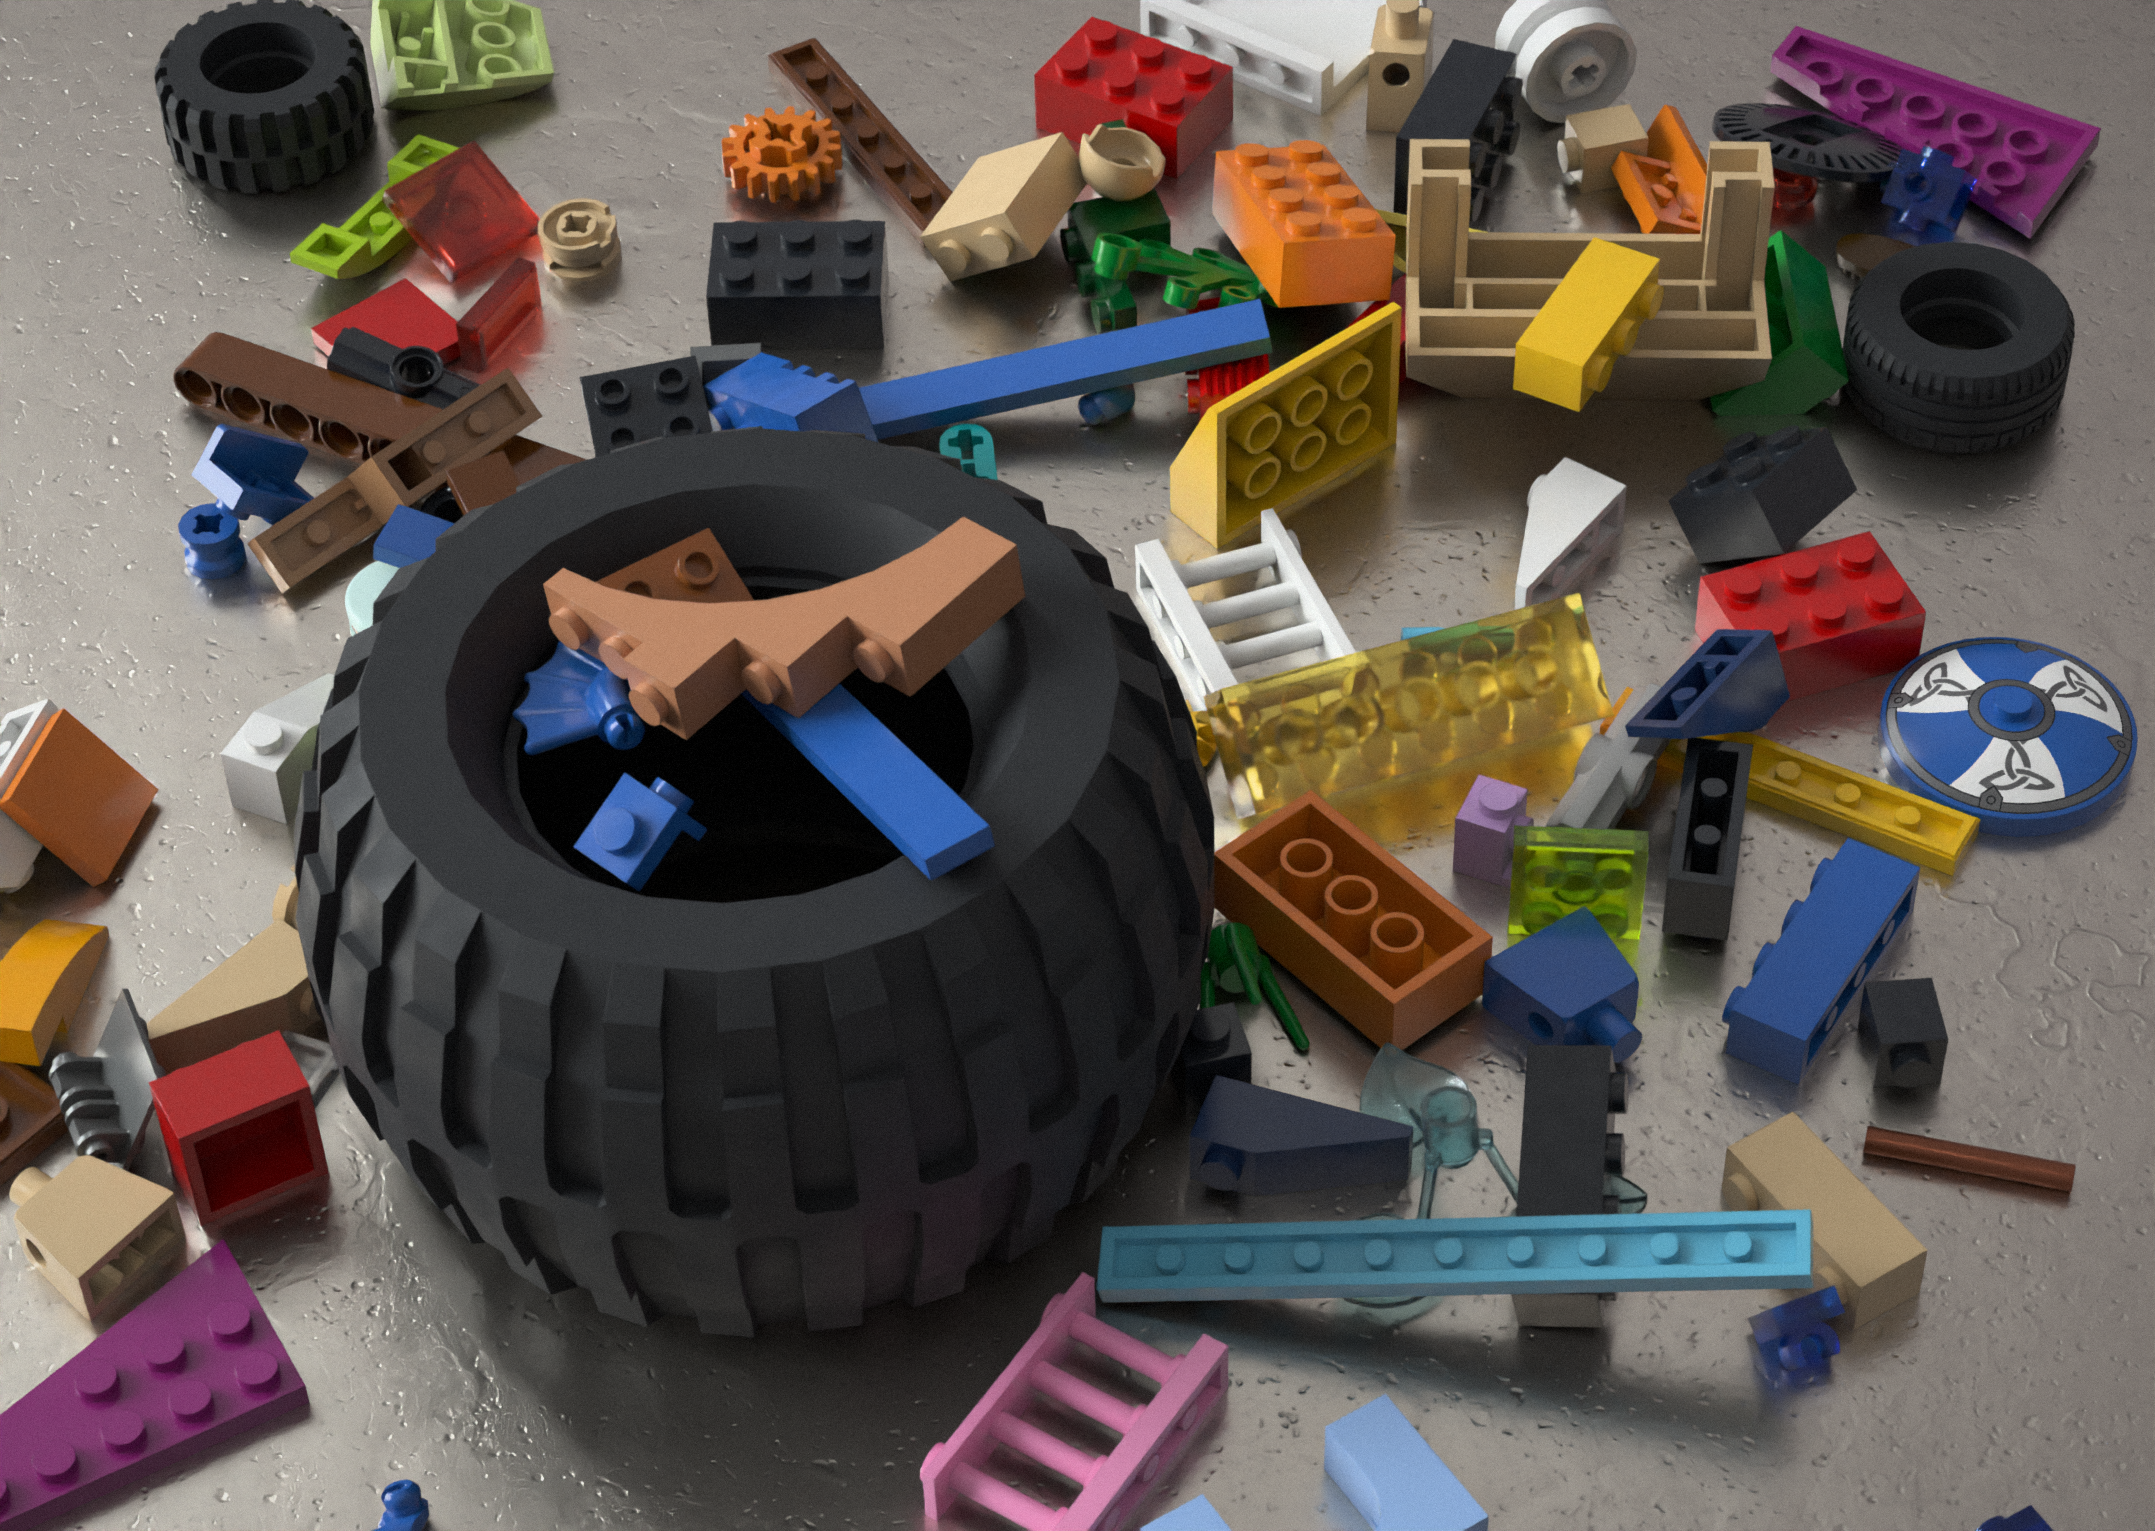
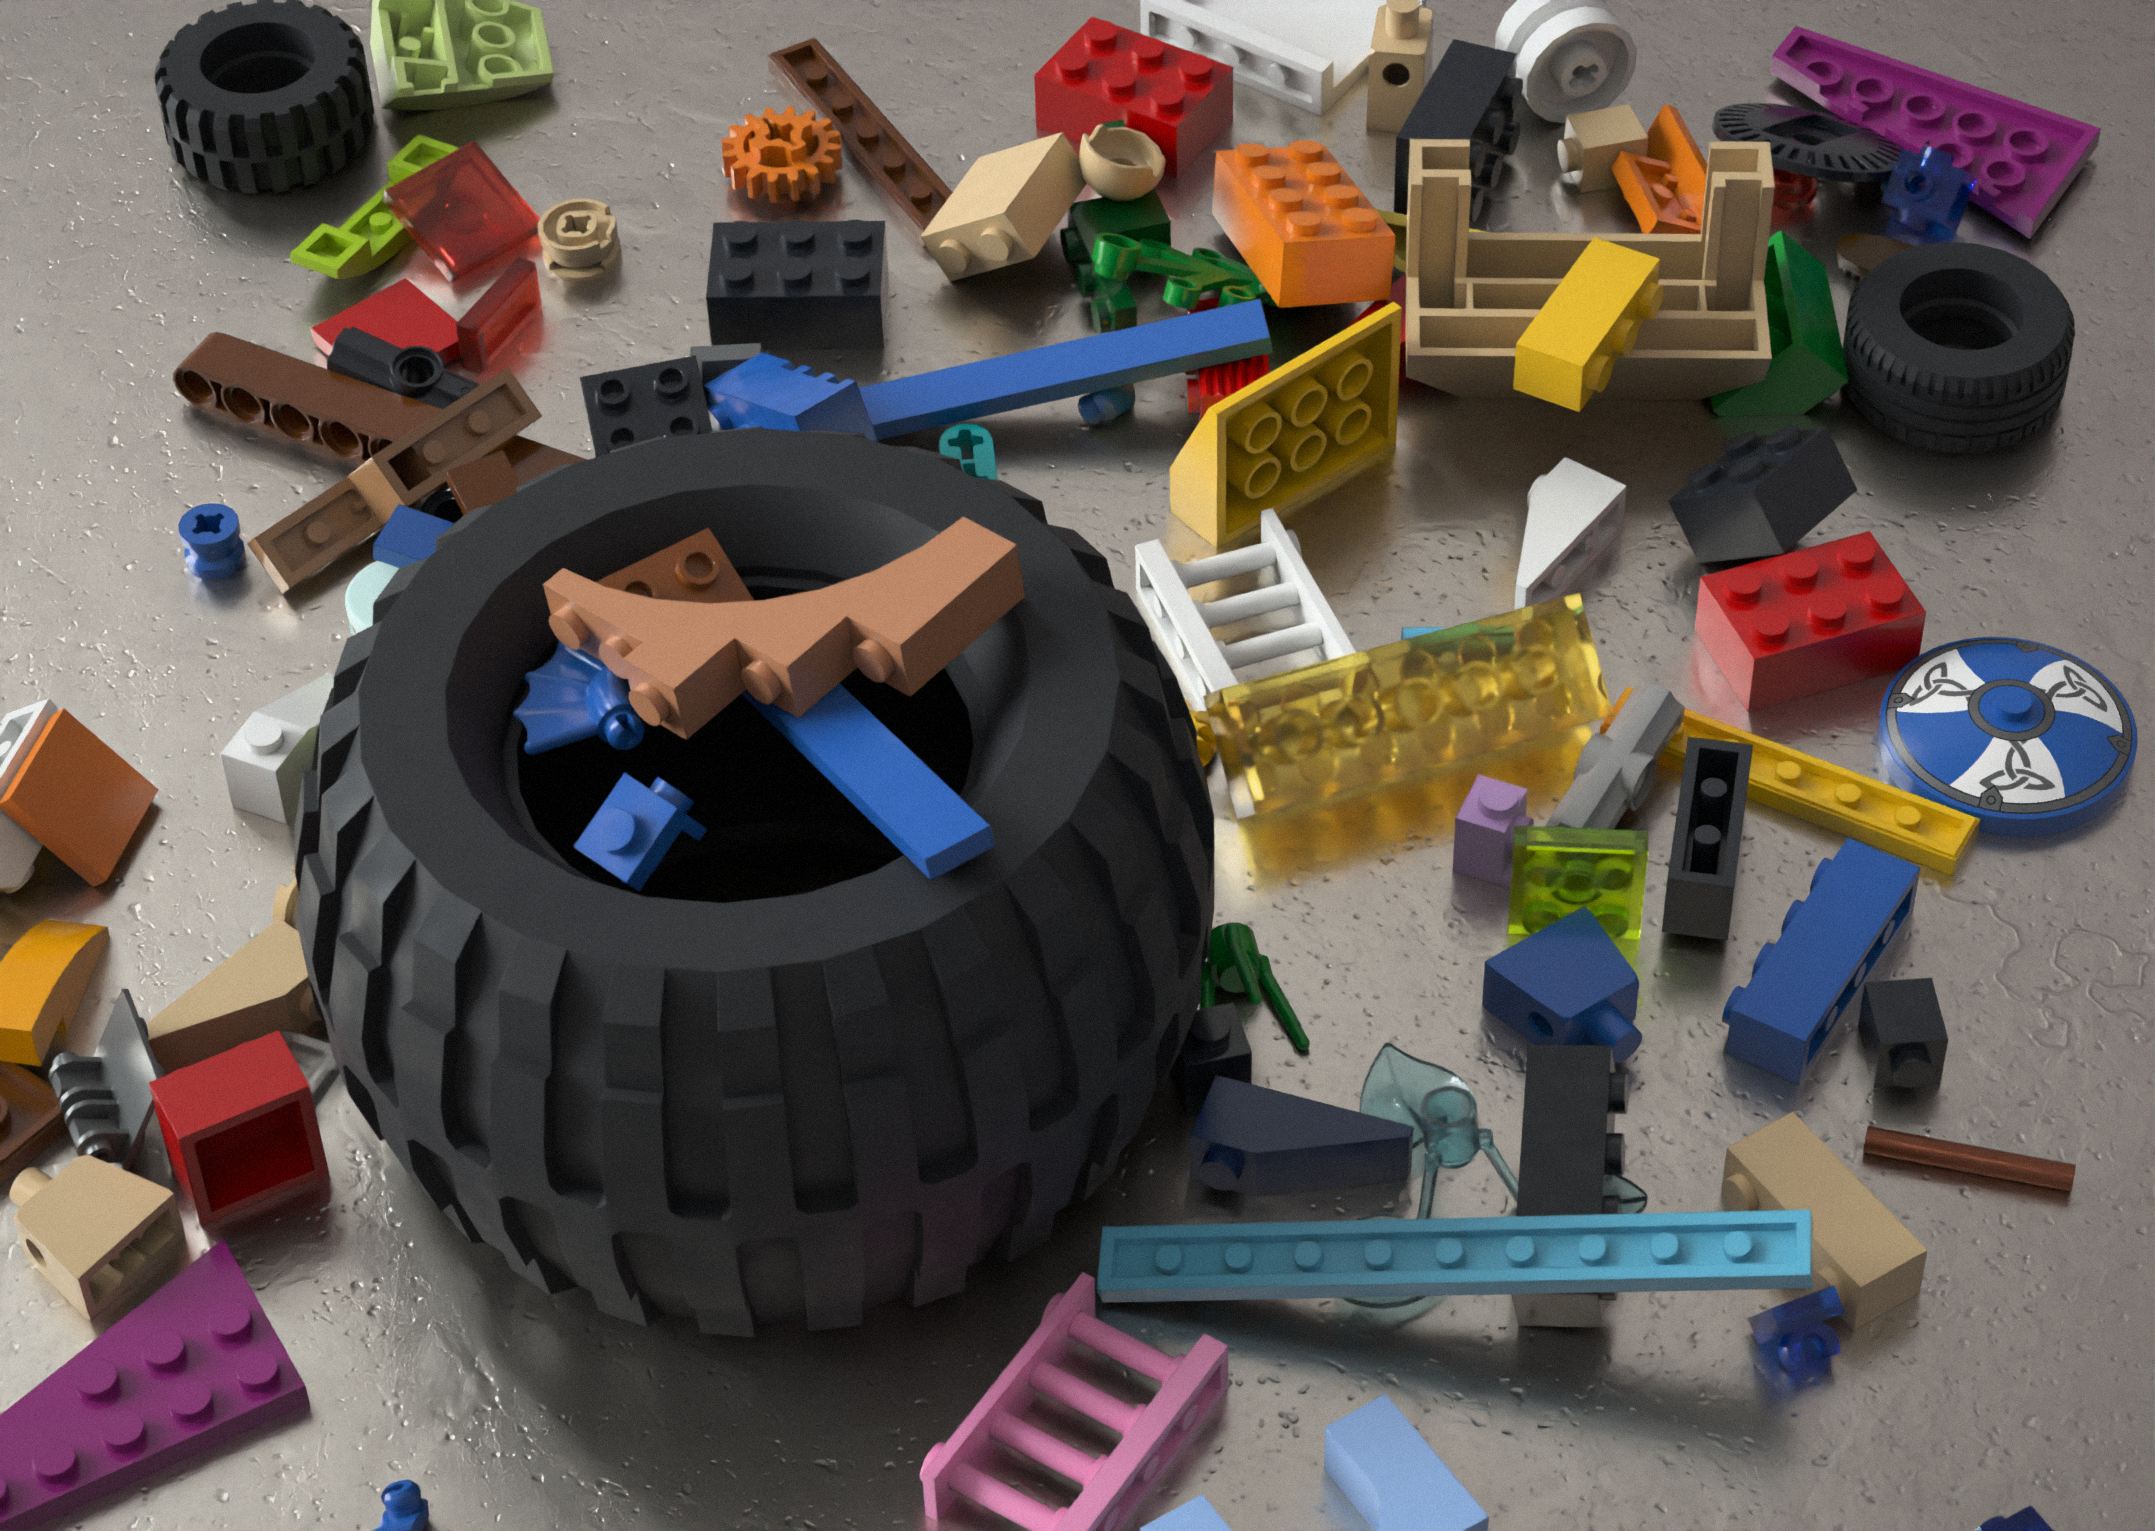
(252, 473): blue bracket -> none
(1351, 921): orange brick -> none
(1721, 689): dark blue slope -> none

